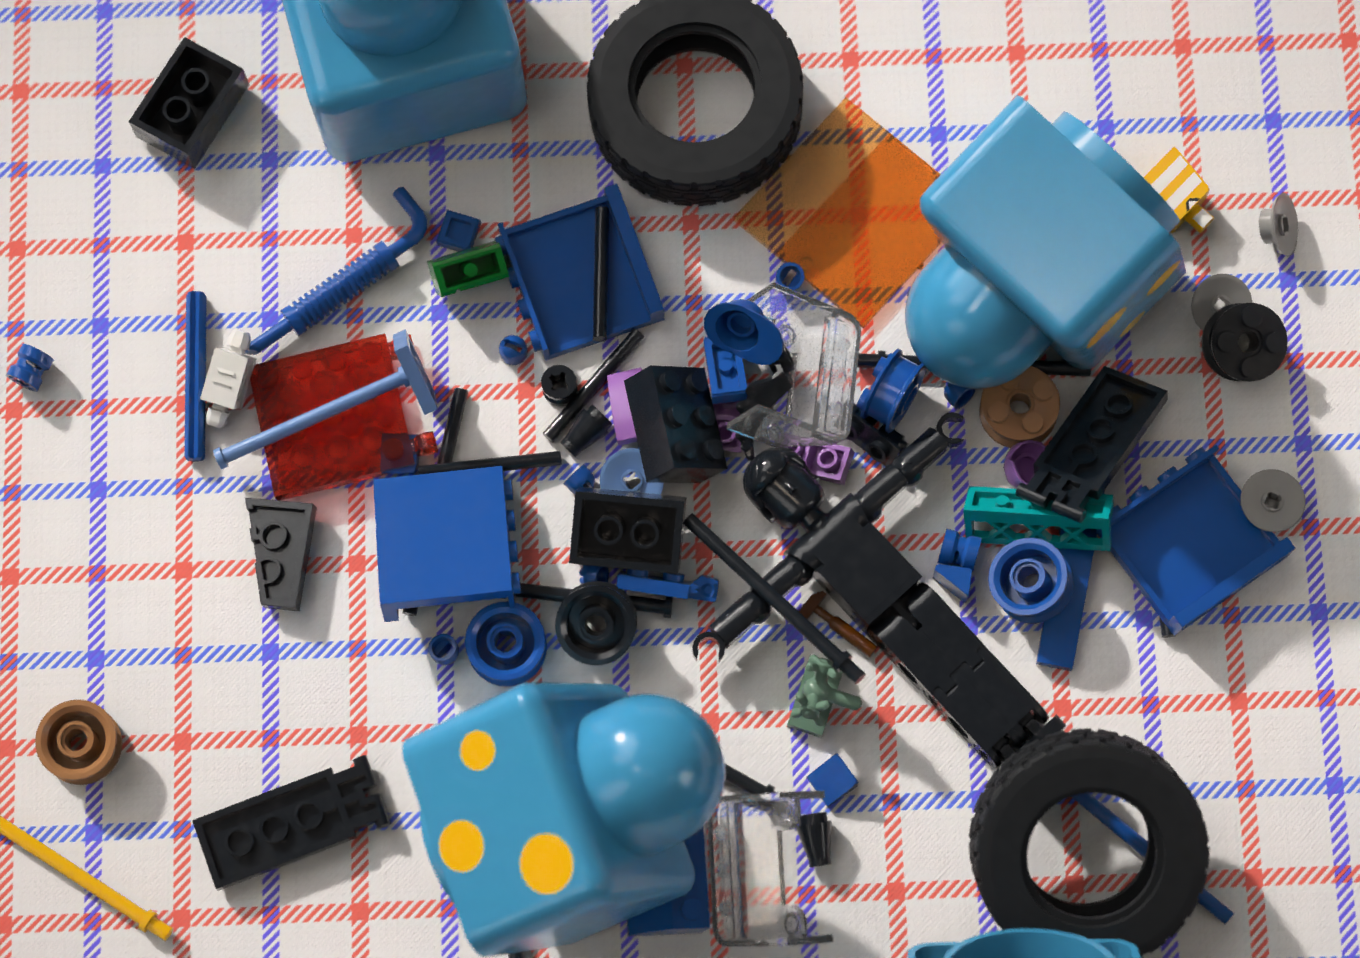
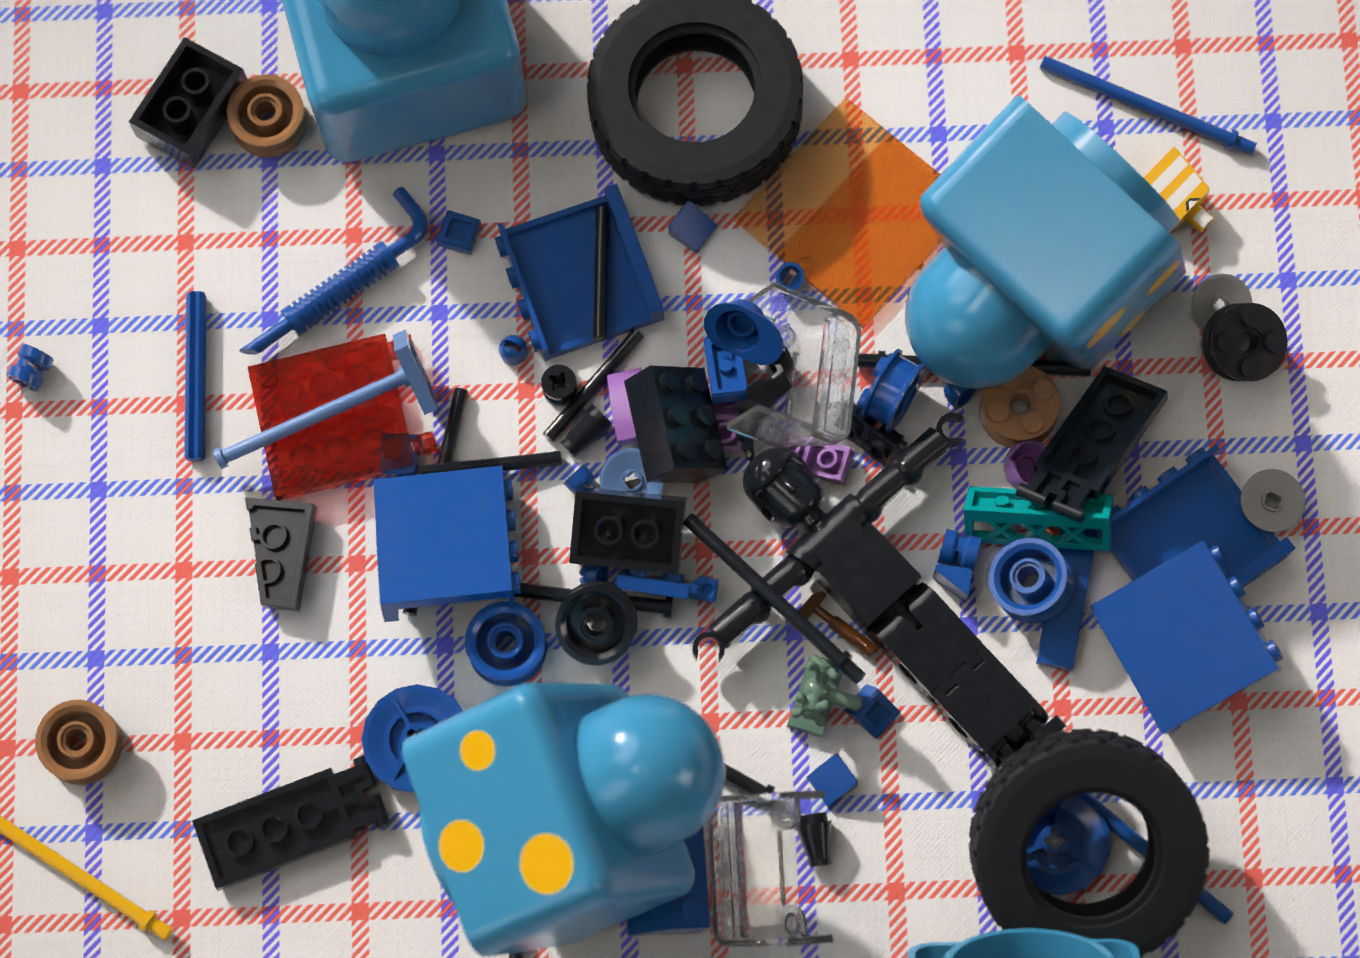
(228, 378): white piece -> none
(272, 136): none -> medium nougat wheel
(392, 722): none -> blue piece
(440, 645): blue hinge -> none
(468, 268): green brick -> none
(691, 227): none -> blue slope
(875, 713): none -> blue slope
(1079, 856): none -> blue piece
(1187, 636): none -> blue panel
(1230, 139): none -> blue bar
(1280, 225): light grey piece -> none

